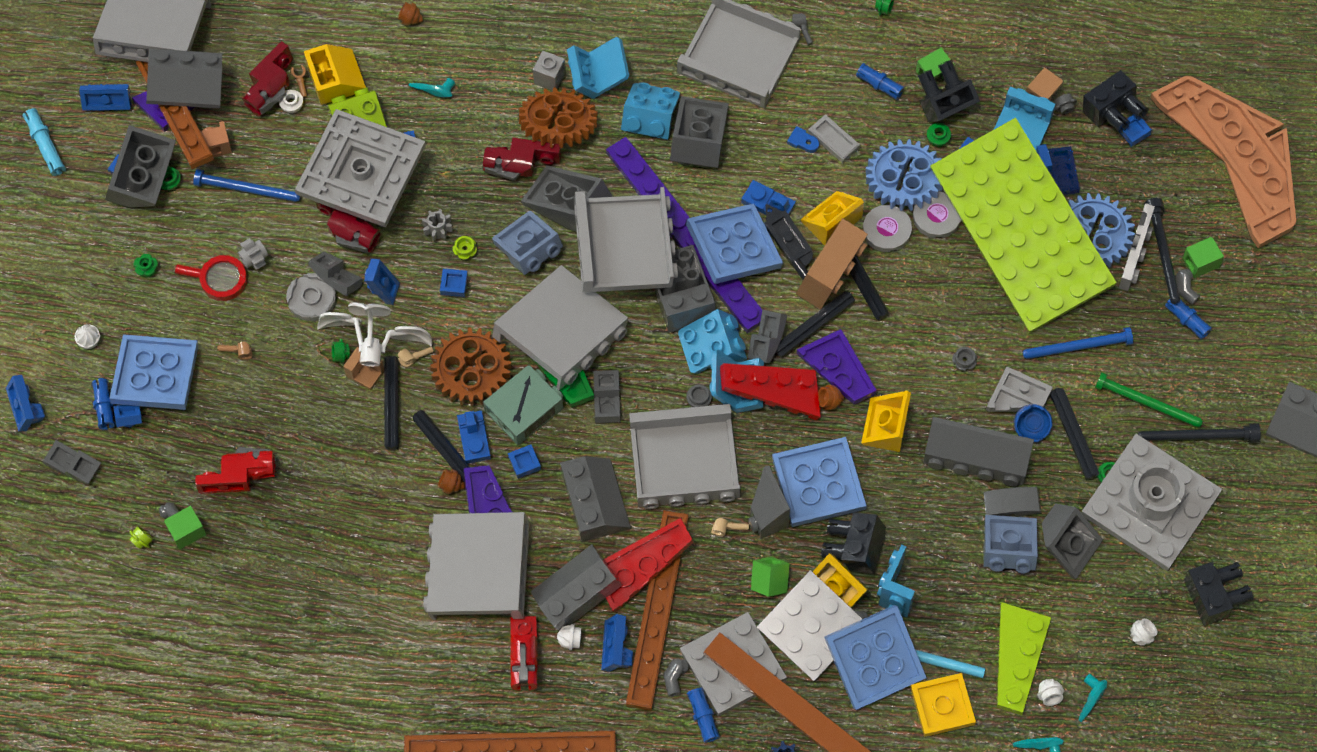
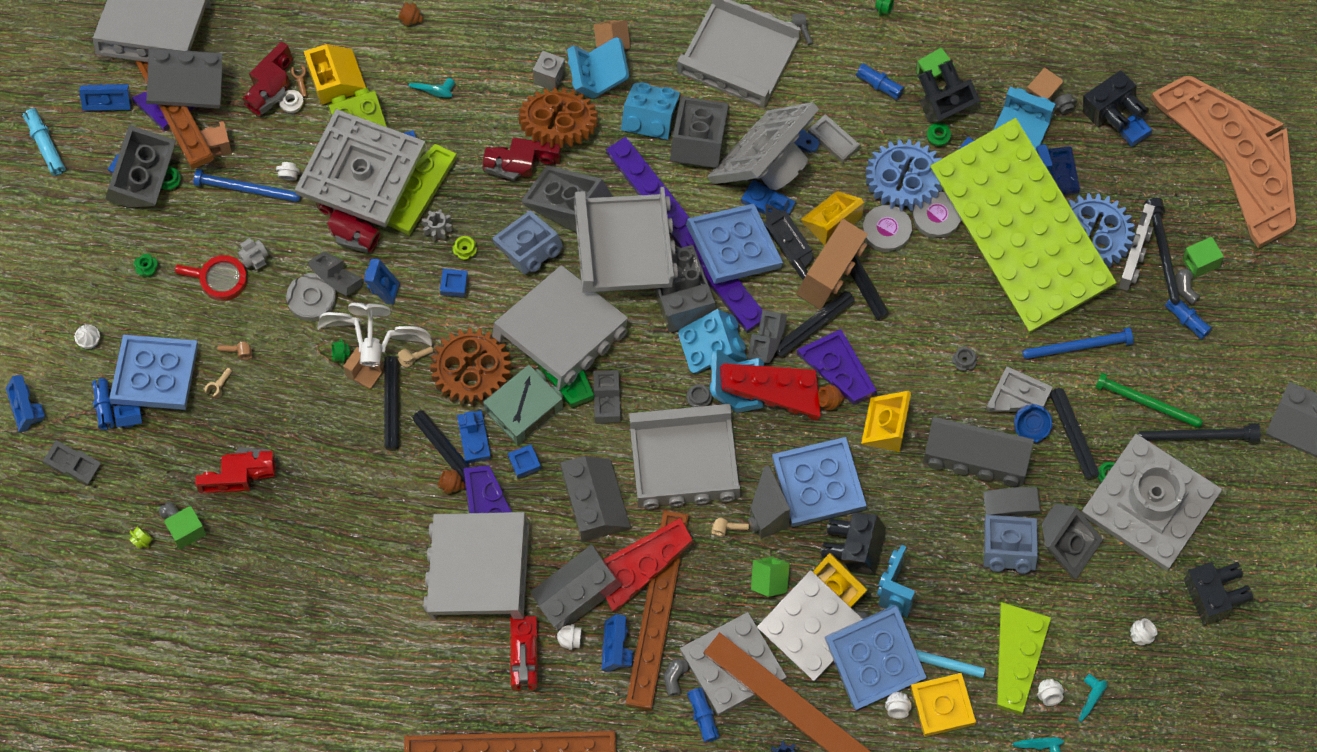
(219, 383): none -> tan hand
(288, 171): none -> white plate
(421, 188): none -> lime wing
(610, 29): none -> medium nougat panel
(768, 149): none -> light grey piece
(898, 705): none -> white plate

